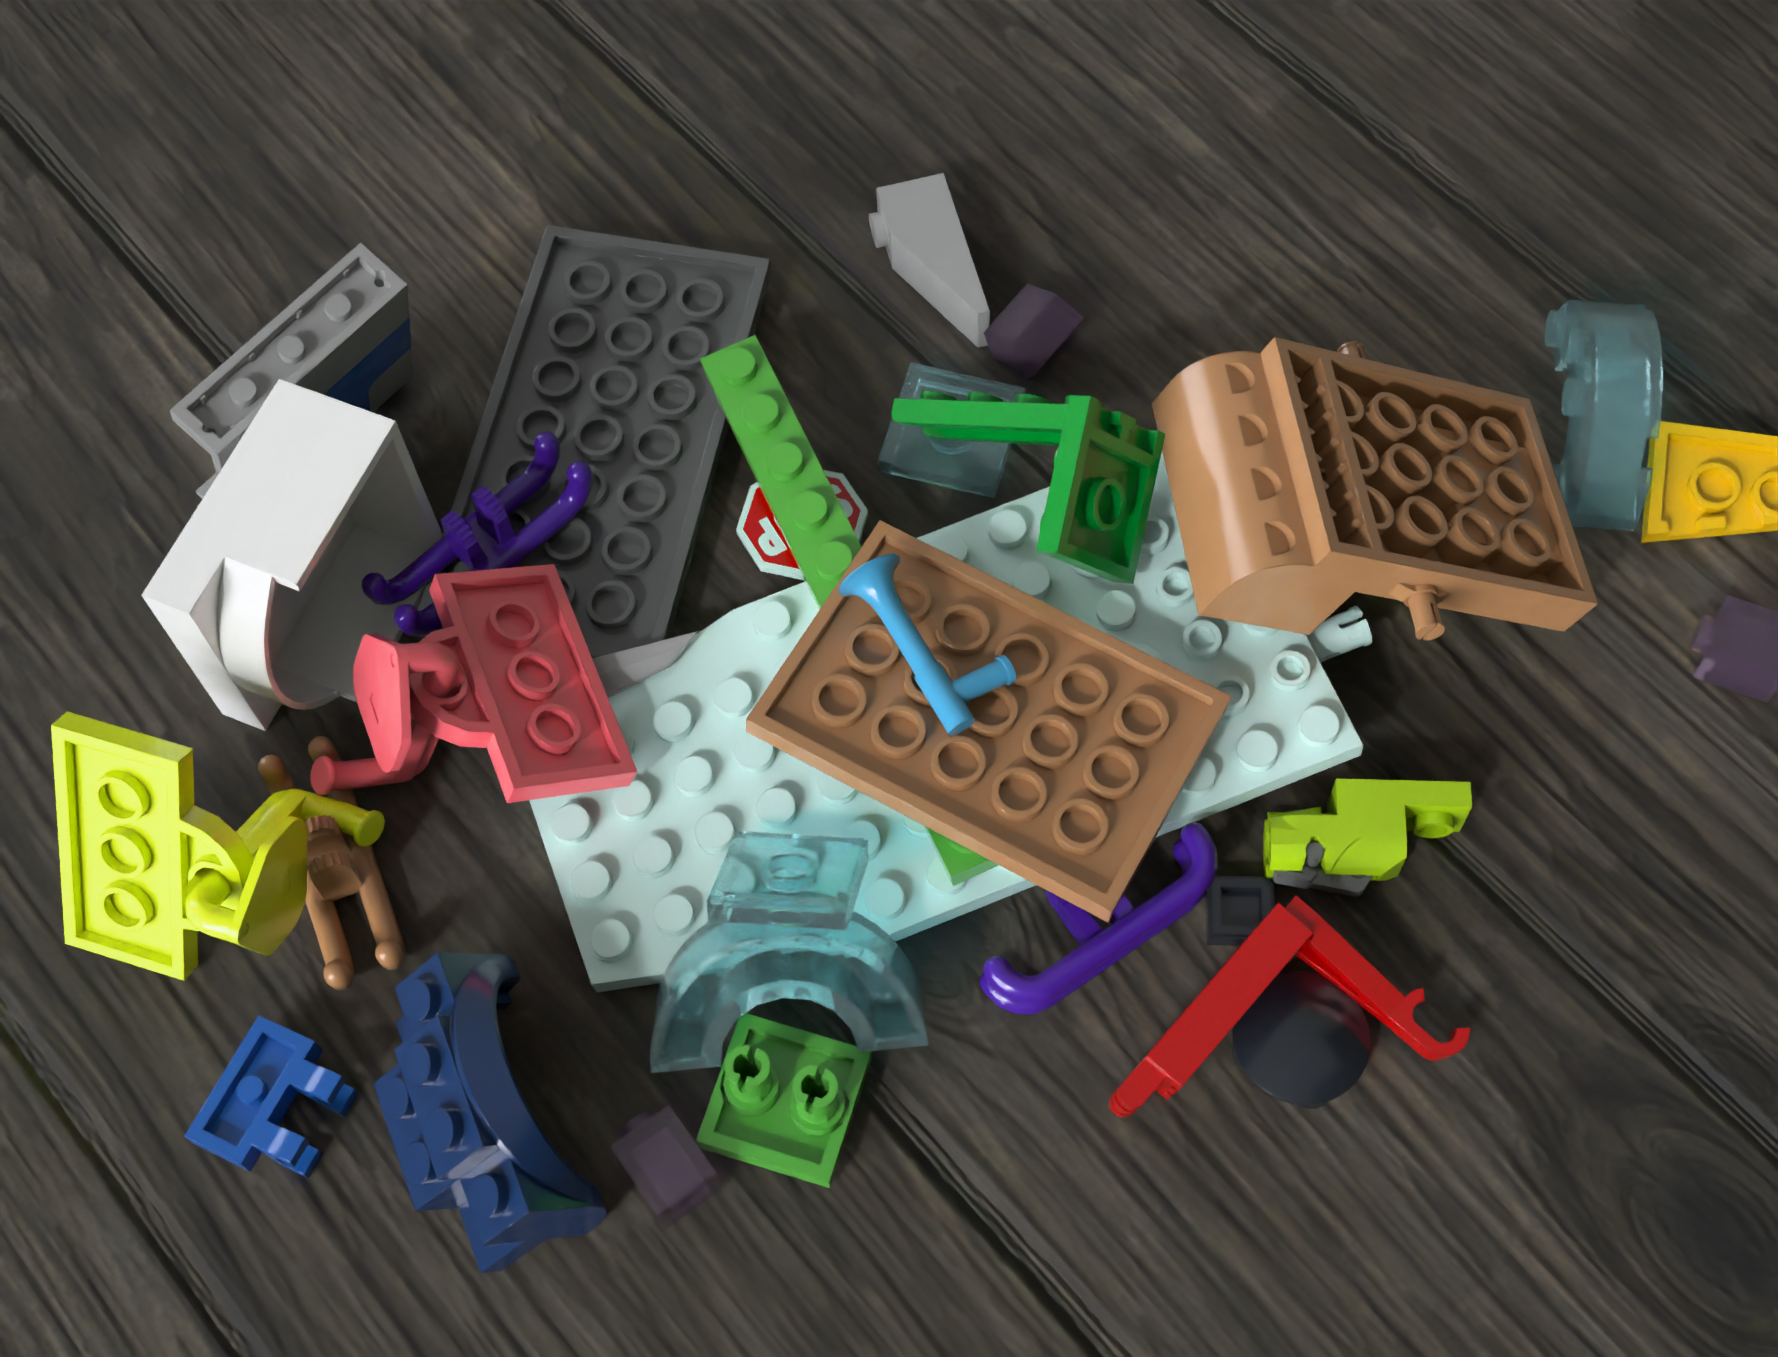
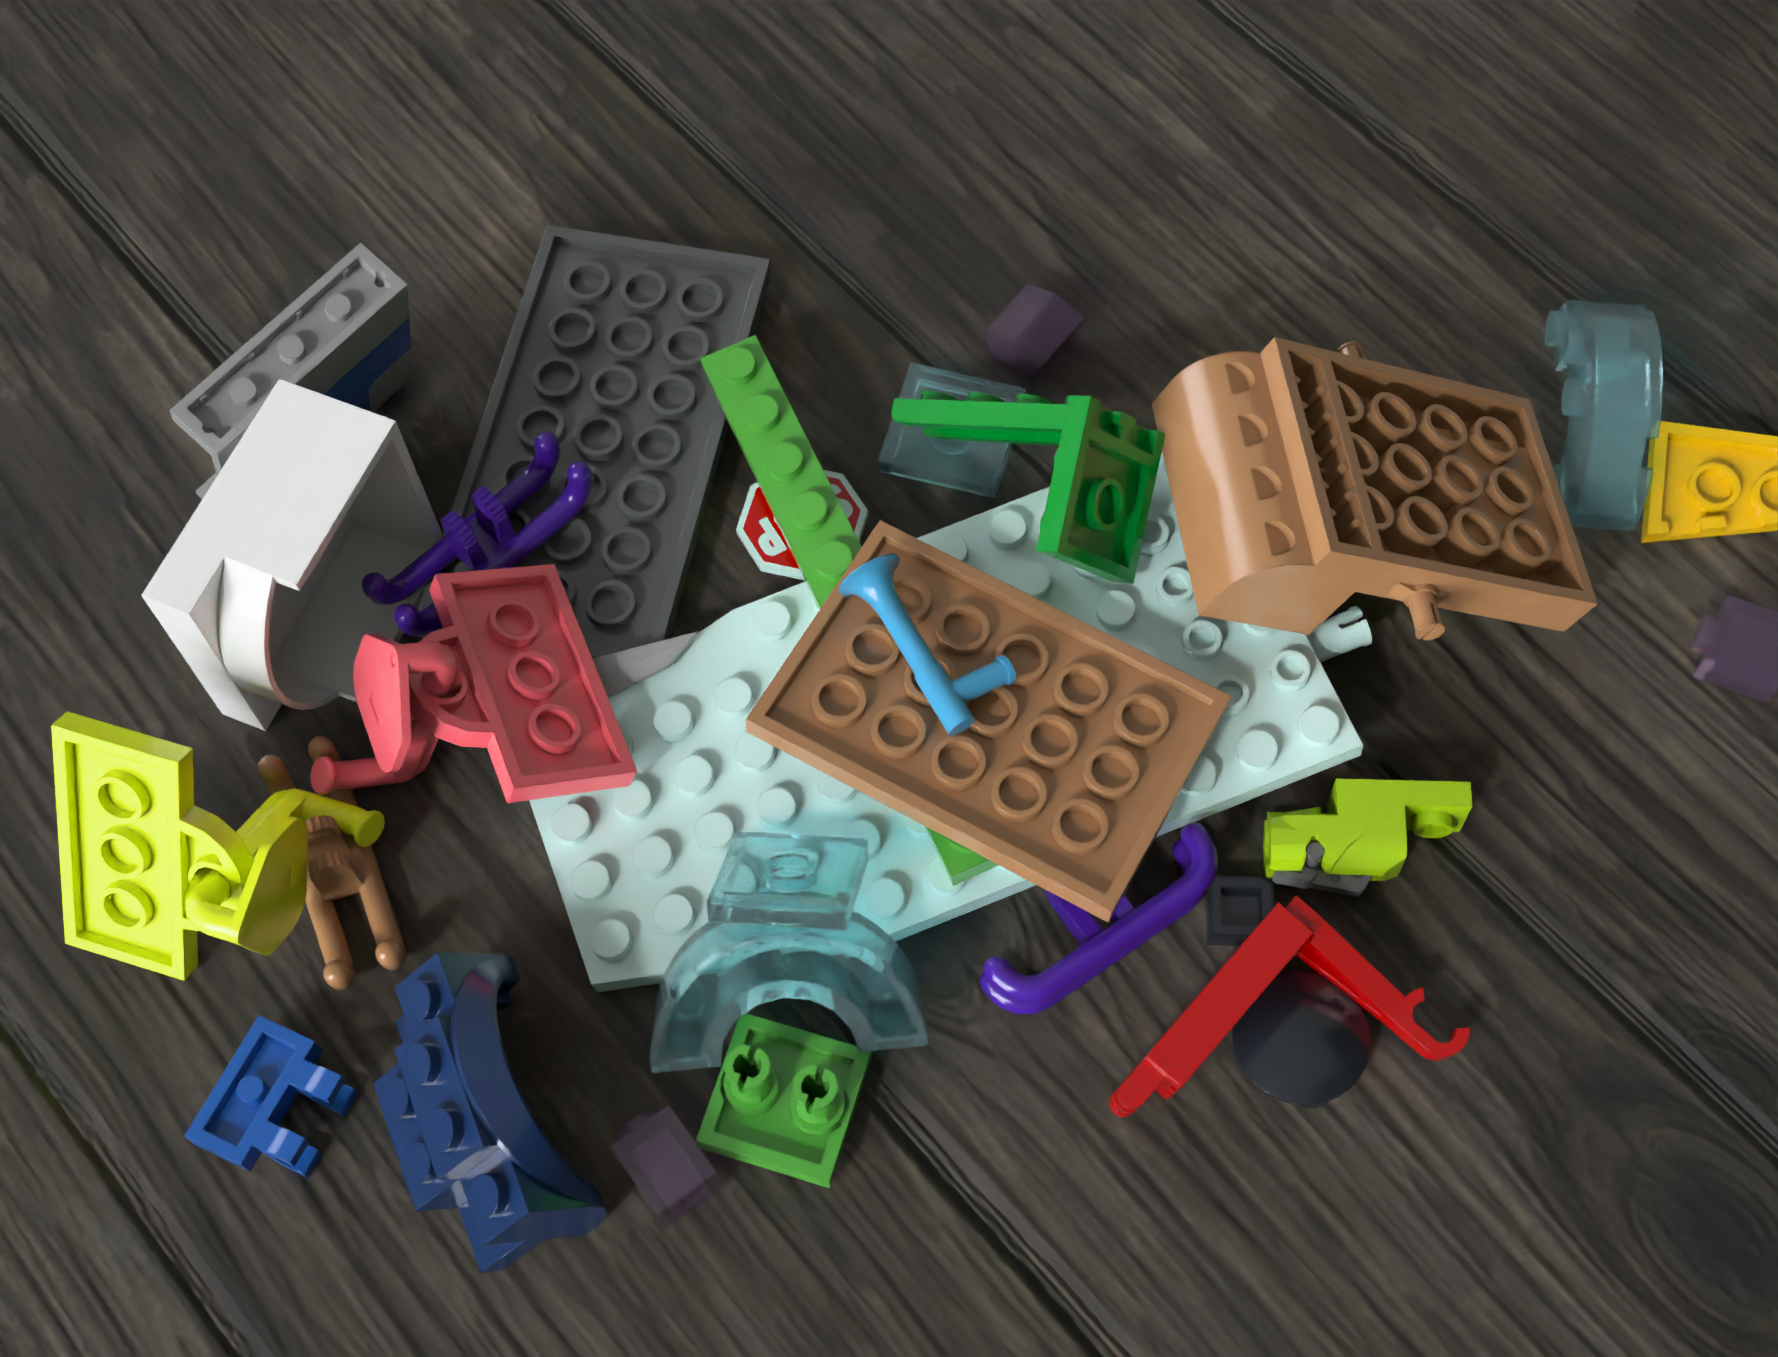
(930, 251): light grey slope -> none

